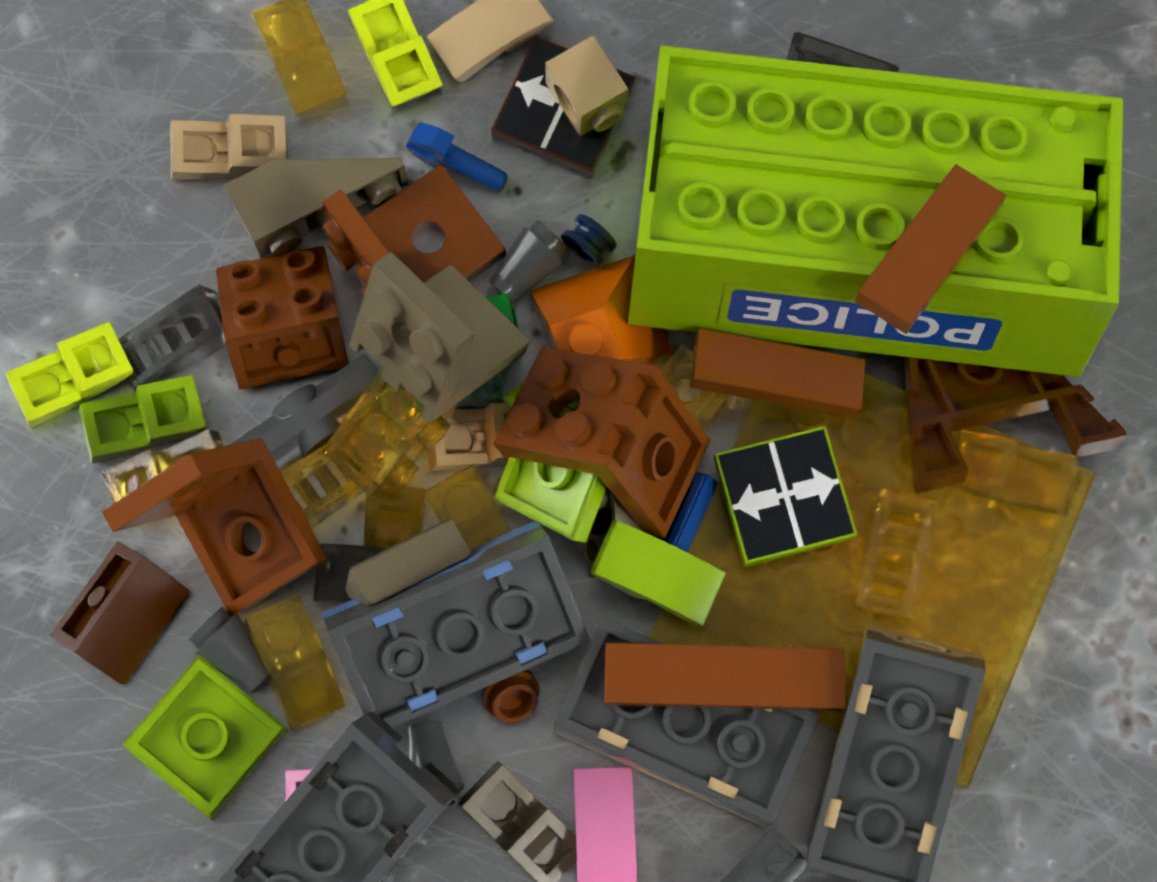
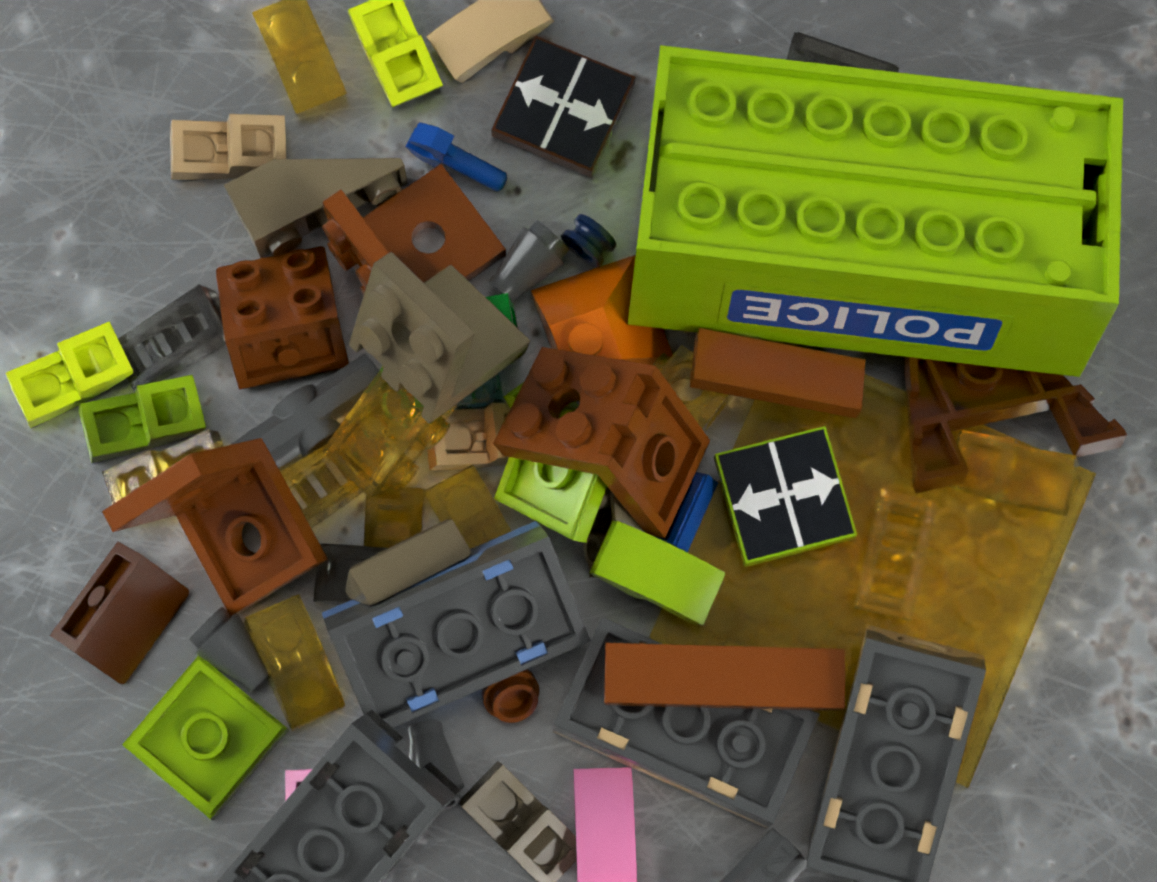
(587, 86): tan brick -> none
(930, 248): dark orange tile -> none

